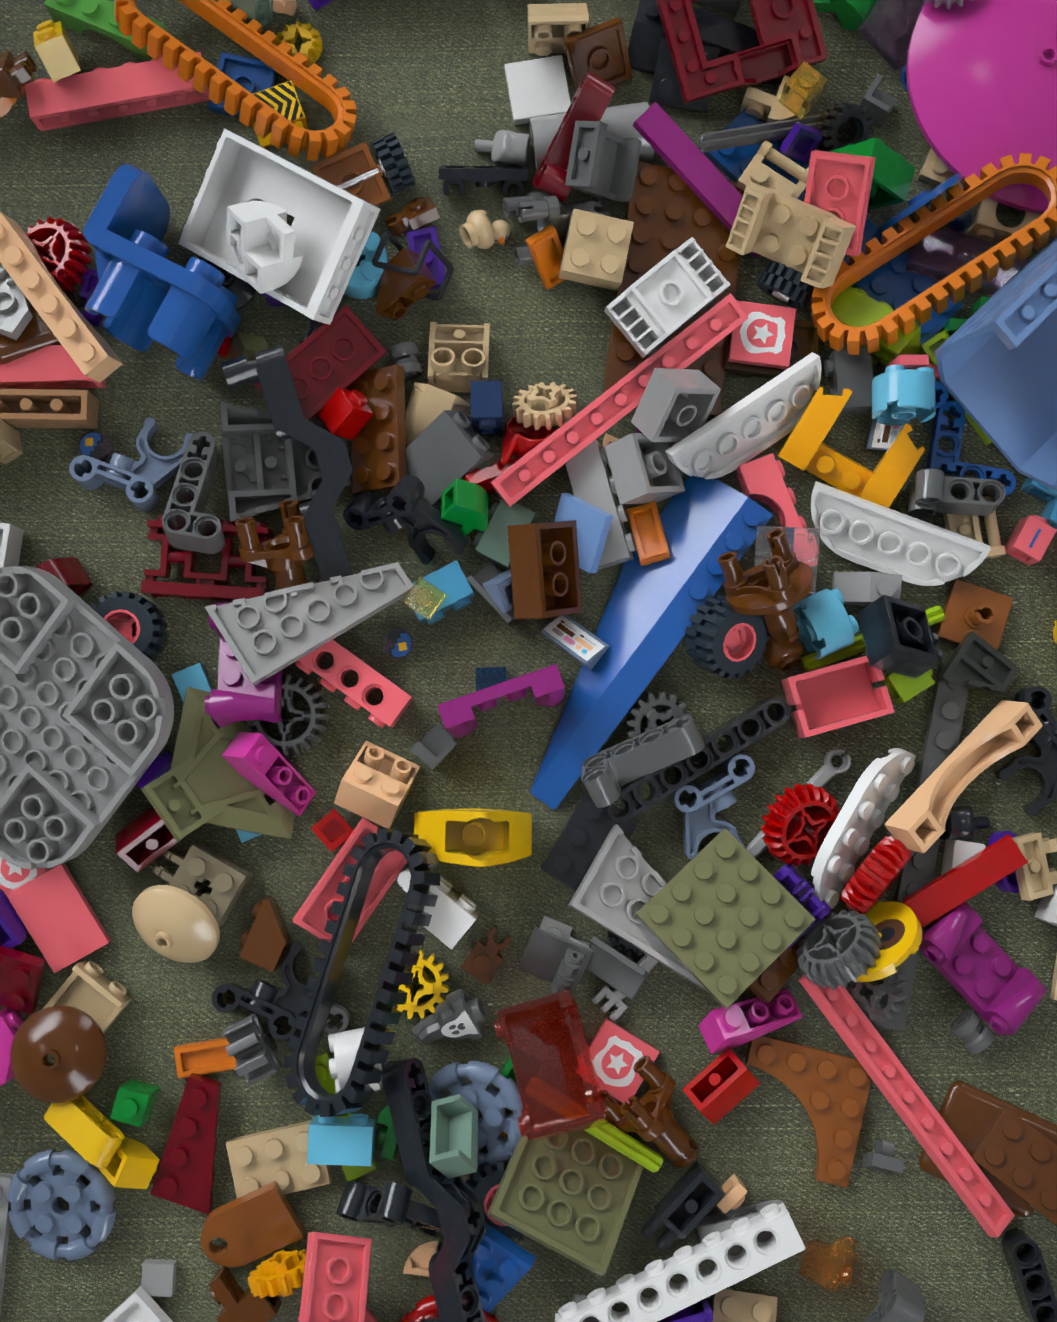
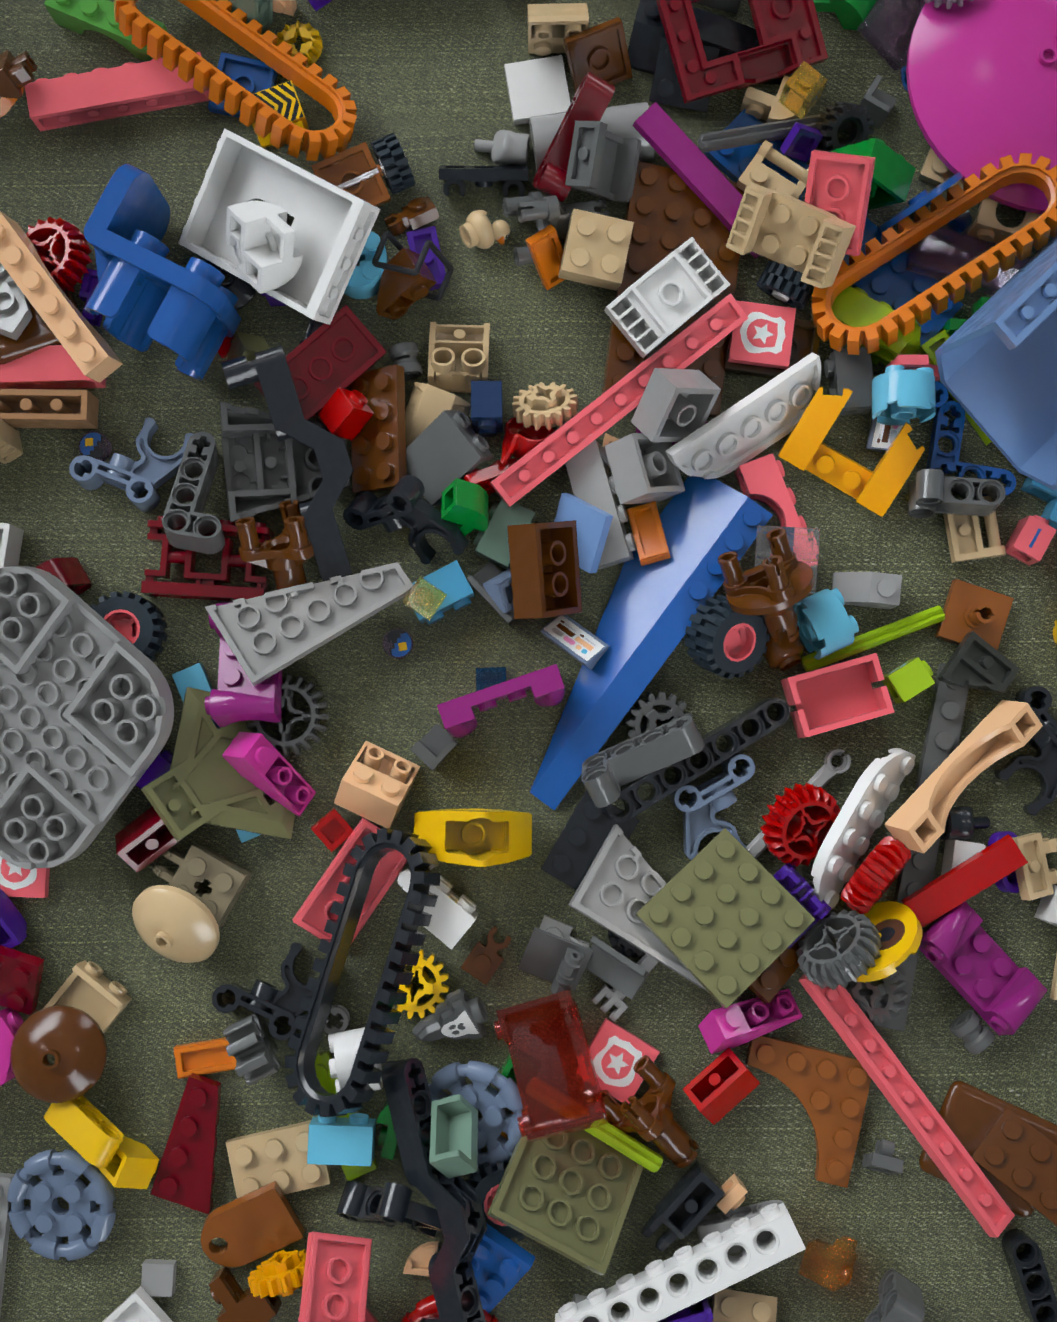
(56, 50): yellow brick -> none
(58, 917): coral tile -> none
(134, 1102): green brick -> none
(267, 938): reddish brown slope -> none
(394, 700): coral brick -> none
(891, 539): white plate -> none
(899, 637): black hinge -> none

